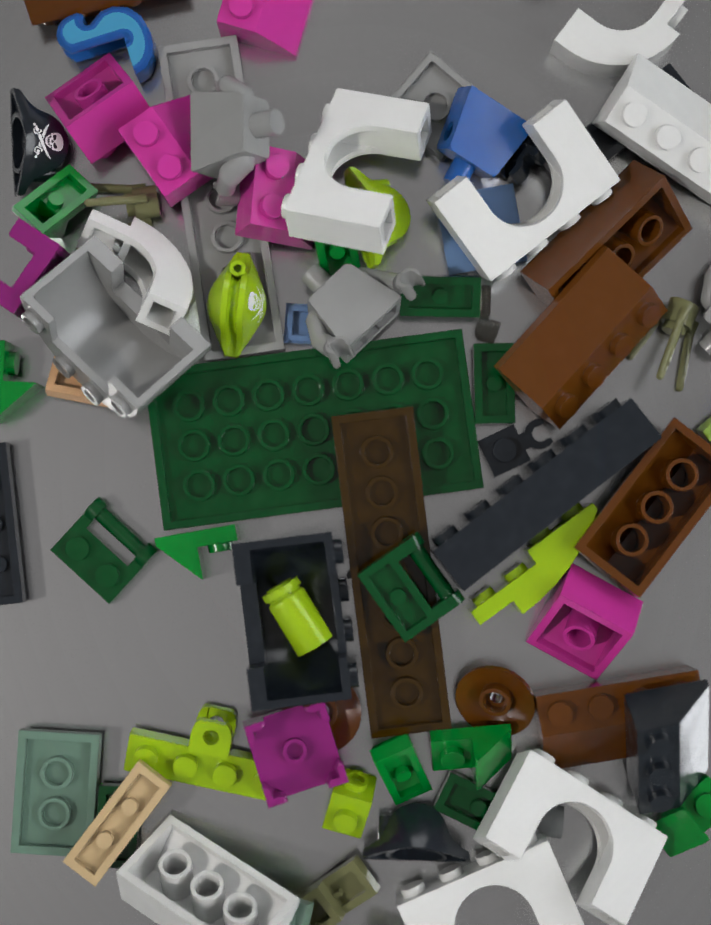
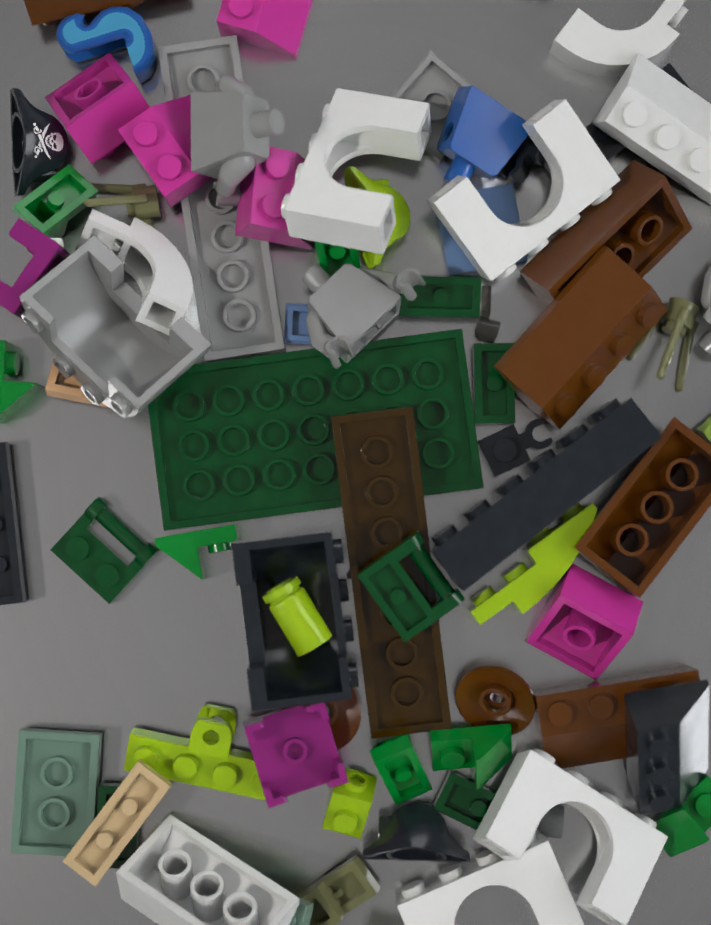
(236, 304): lime hat -> none

